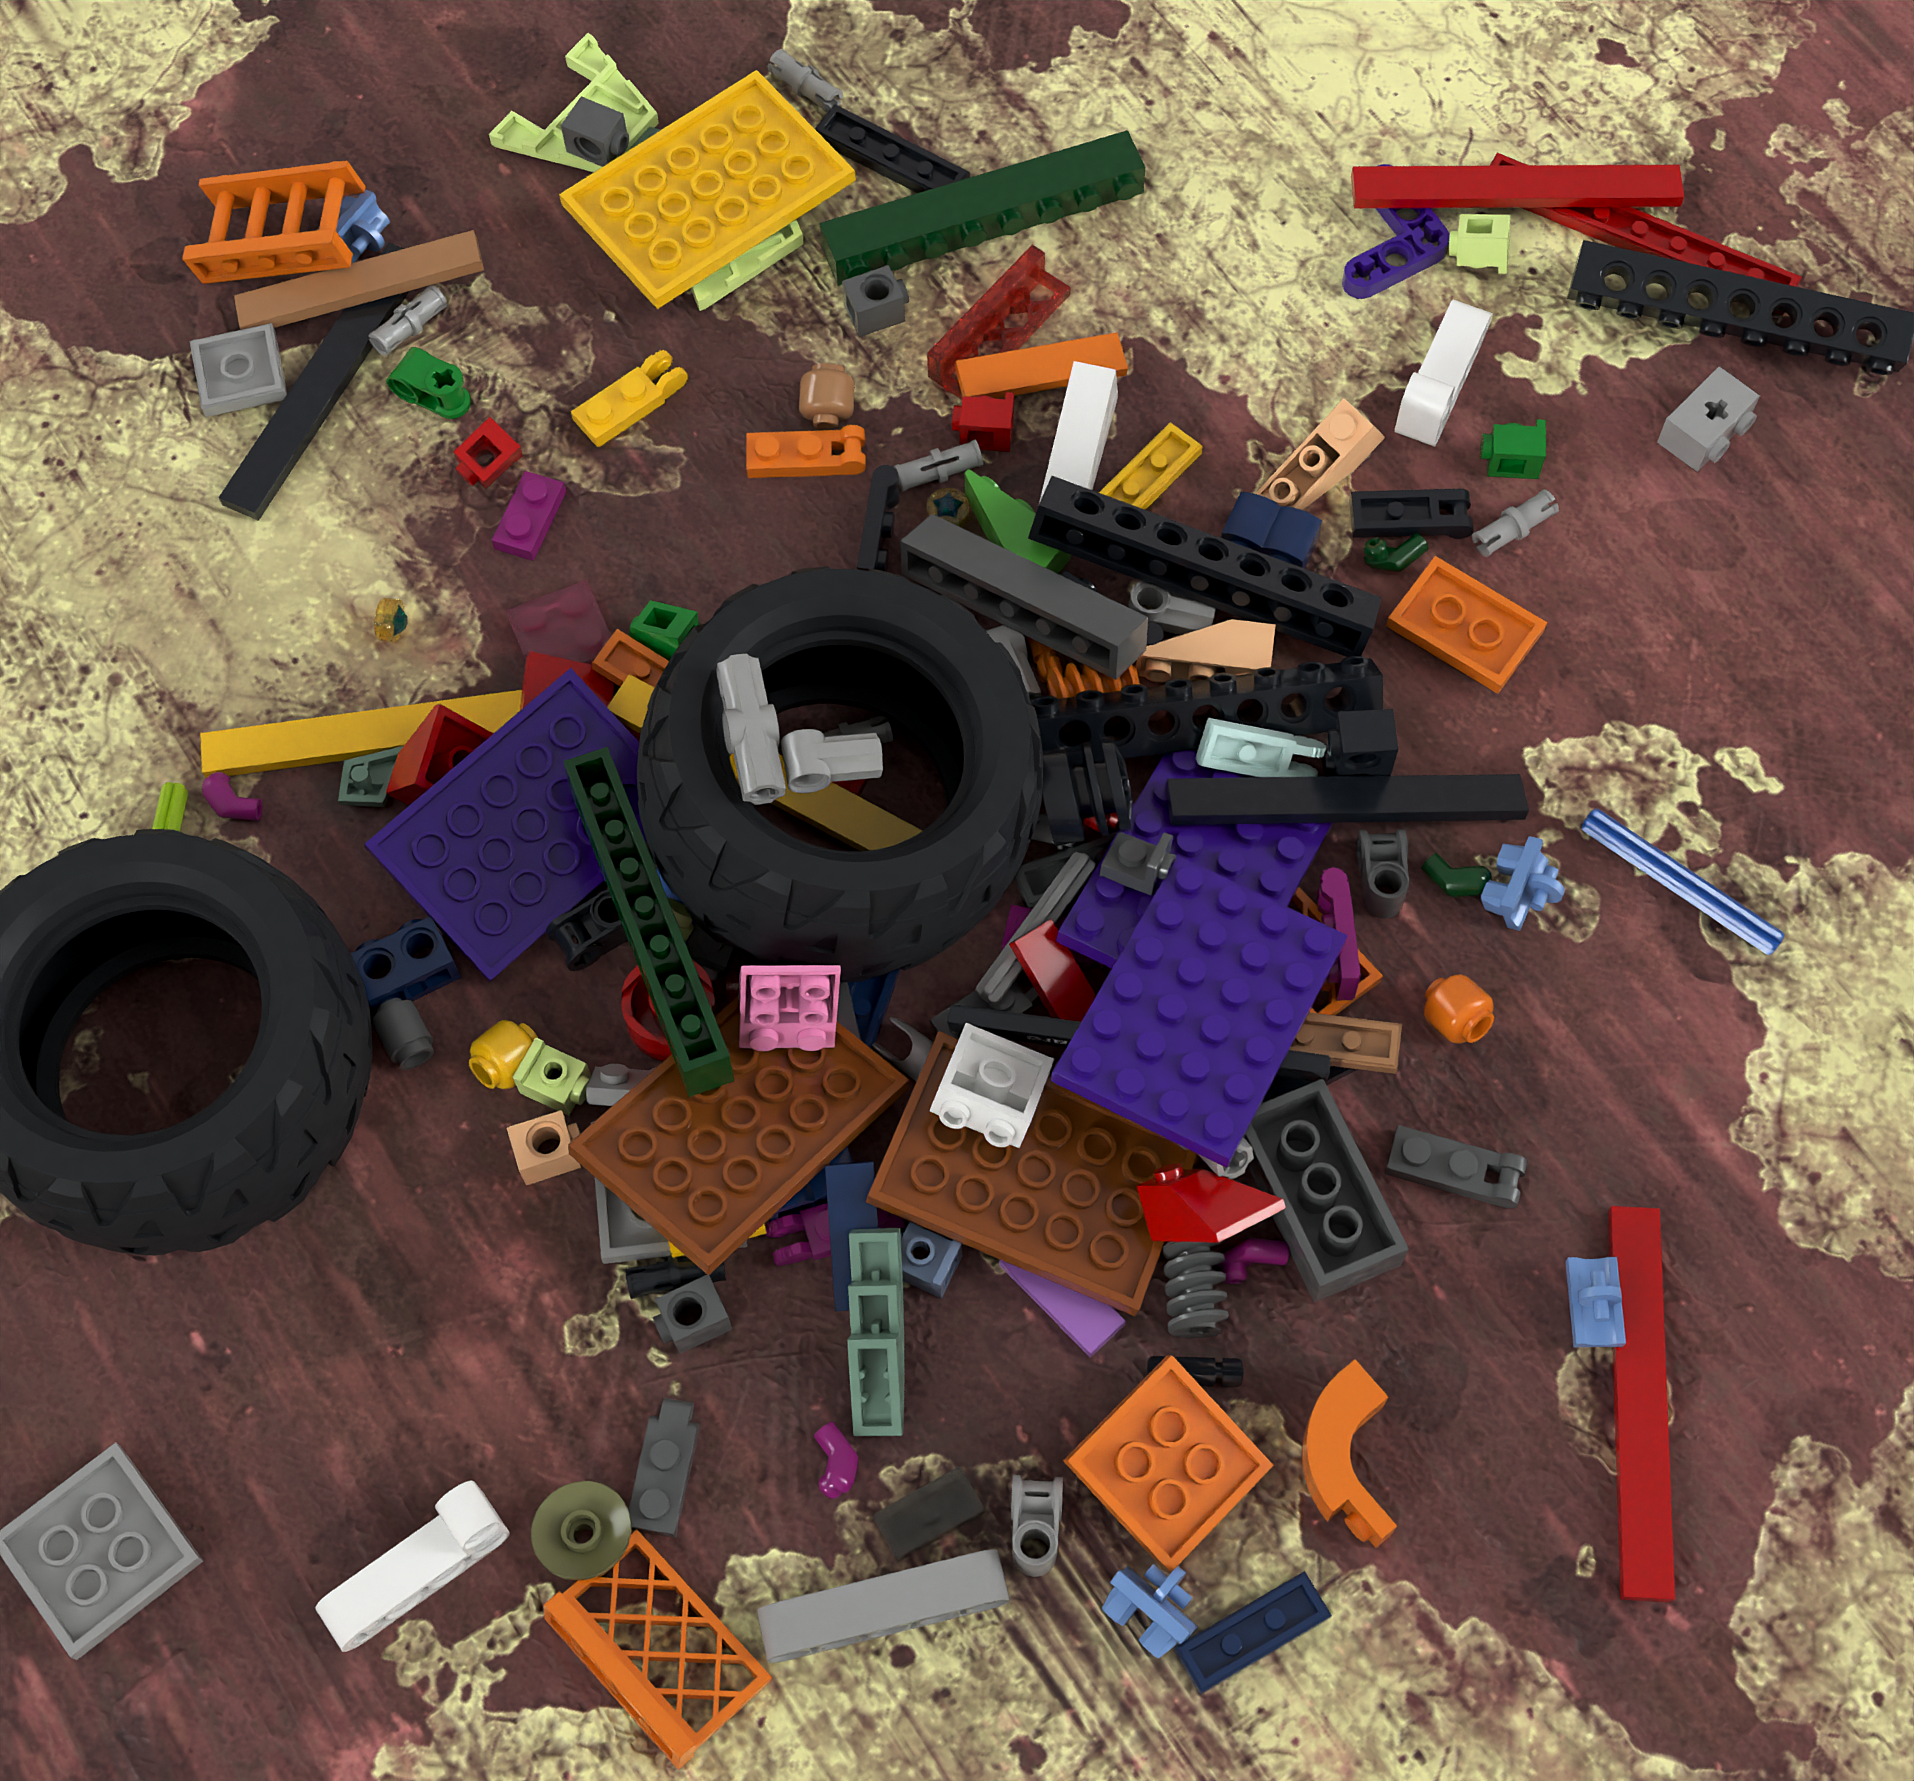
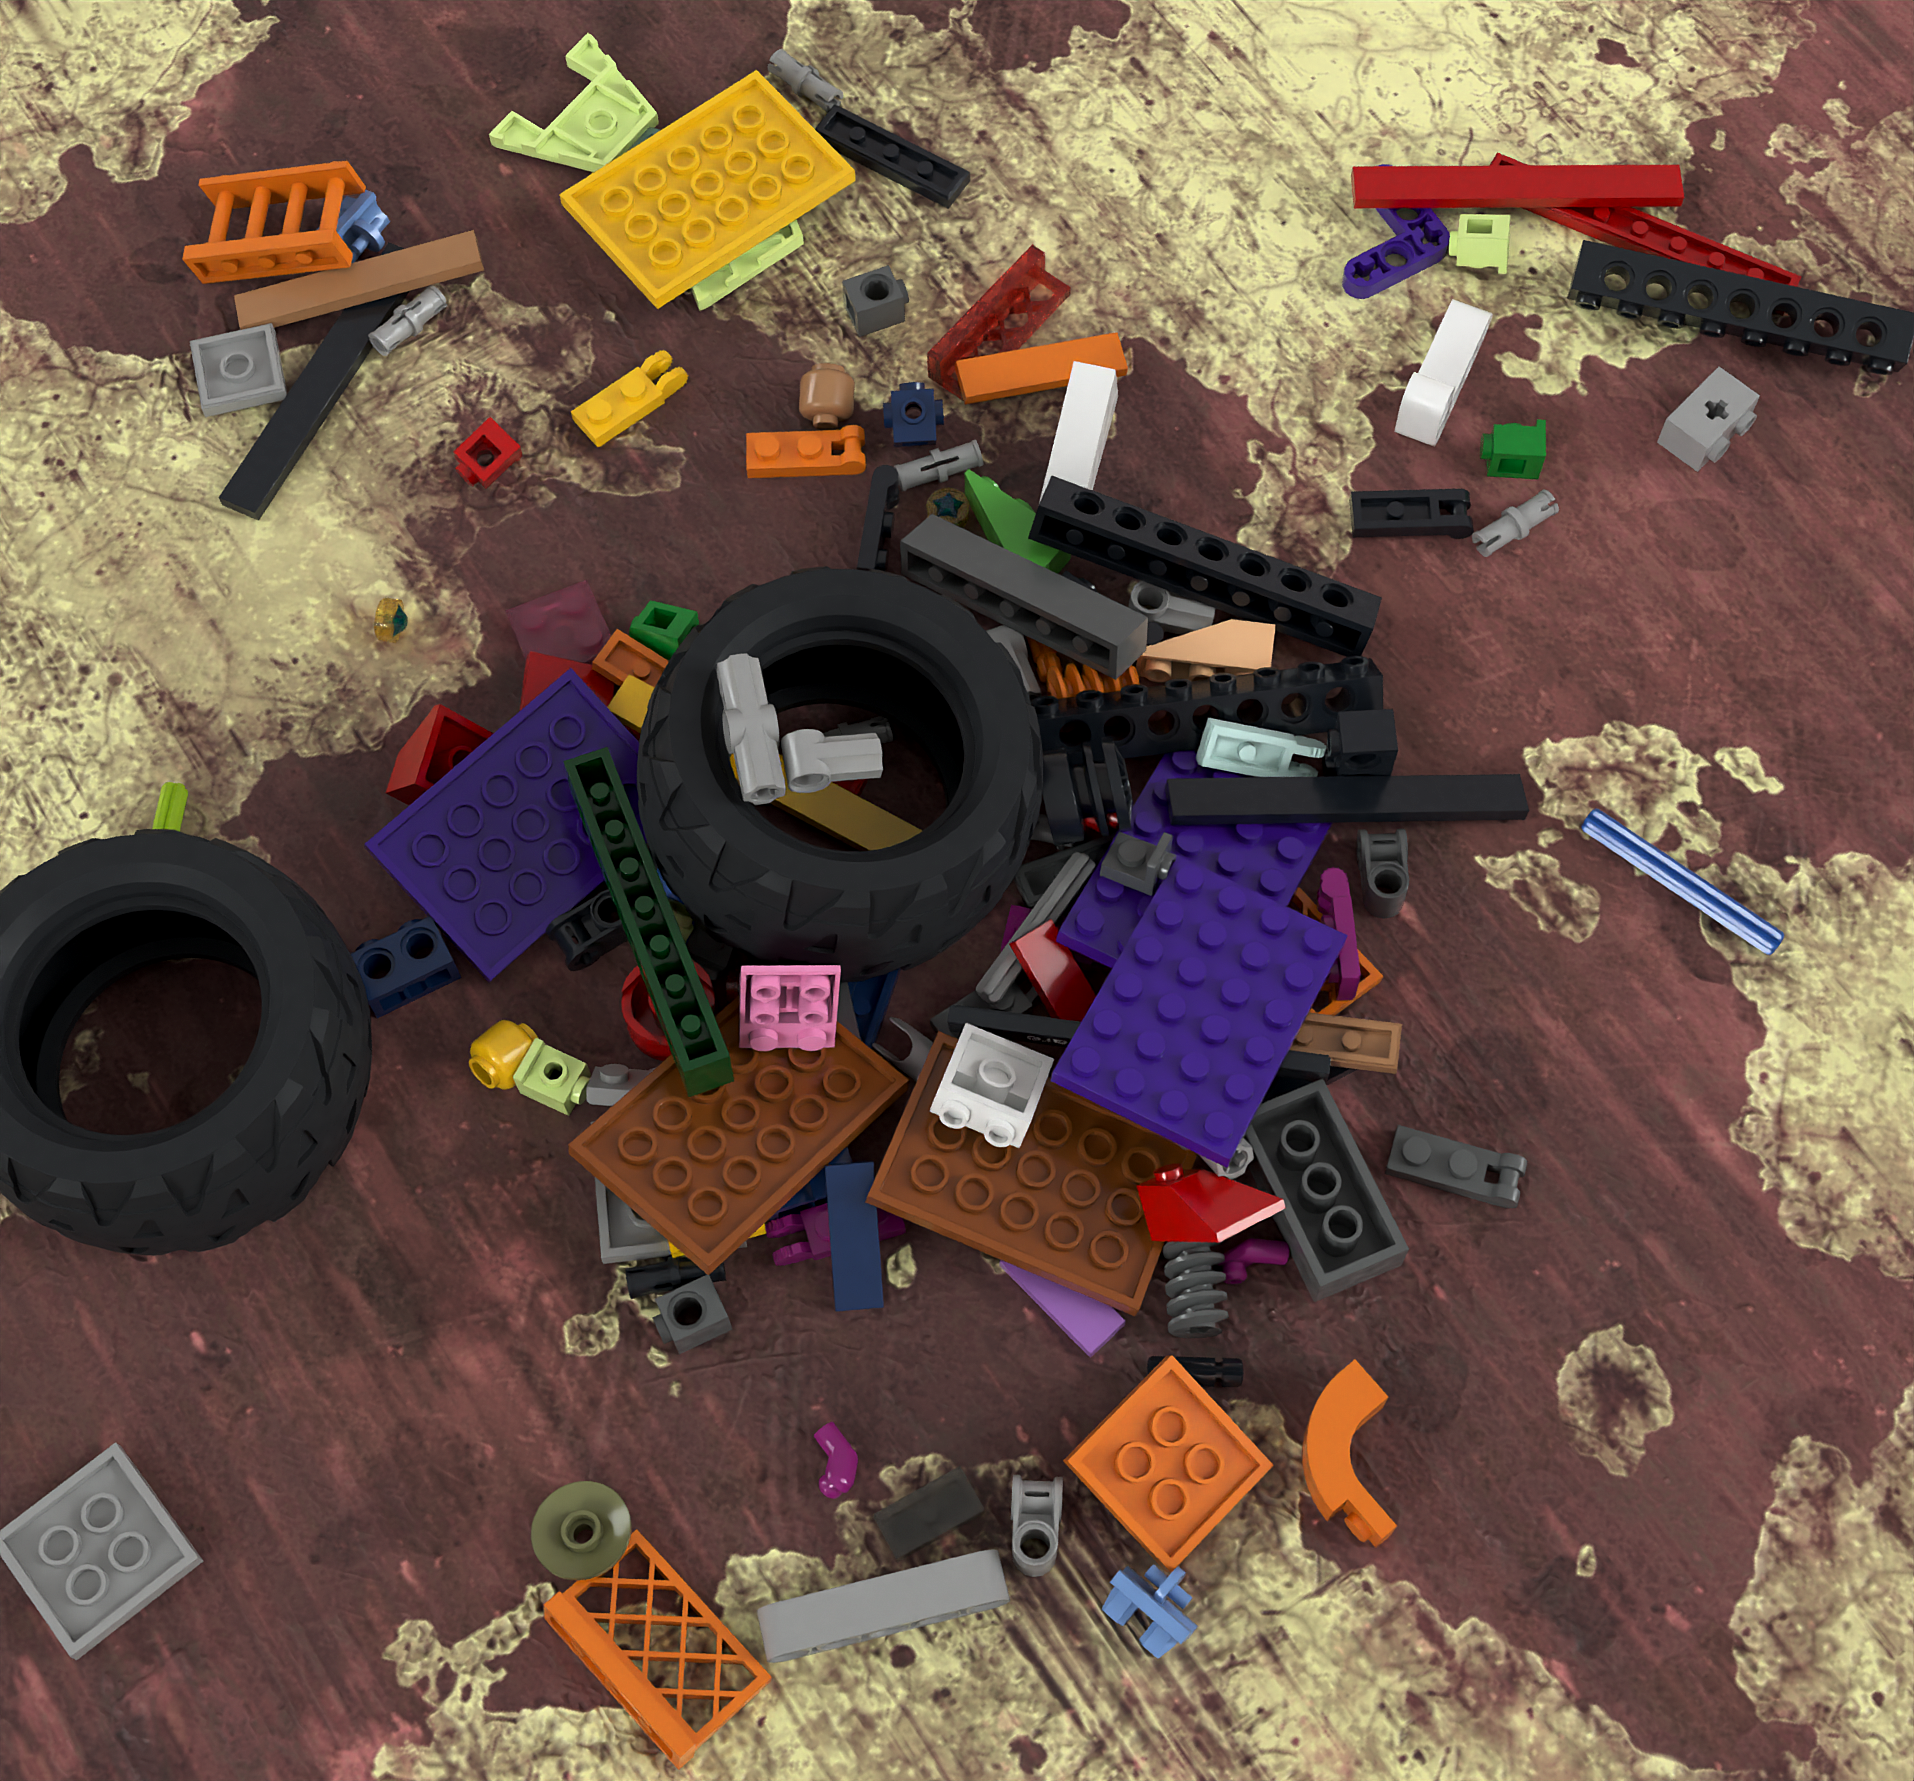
(226, 803): magenta arm -> none
(340, 735): yellow tile -> none
(367, 779): sand green piece -> none
(403, 1033): dark grey brick -> none
(414, 1568): white beam -> none
(430, 384): green piece -> none
(528, 1137): light nougat brick -> none
(529, 515): magenta plate -> none
(595, 132): dark grey brick -> none
(664, 1469): dark grey hinge -> none
(876, 1332): sand green slope -> none
(913, 431): none -> dark blue brick
(936, 1270): sand blue brick -> none
(984, 207): dark green brick -> none
(986, 421): red brick -> none
(1154, 468): yellow tile -> none
(1252, 1633): dark blue tile -> none
(1272, 529): dark blue brick -> none
(1323, 458): light nougat slope -> none
(1394, 559): dark green arm -> none
(1456, 881): dark green arm -> none
(1458, 1009): orange head -> none
(1466, 624): orange plate -> none
(1530, 886): medium blue hips -> none
(1595, 1302): medium blue hips -> none
(1642, 1410): red tile -> none

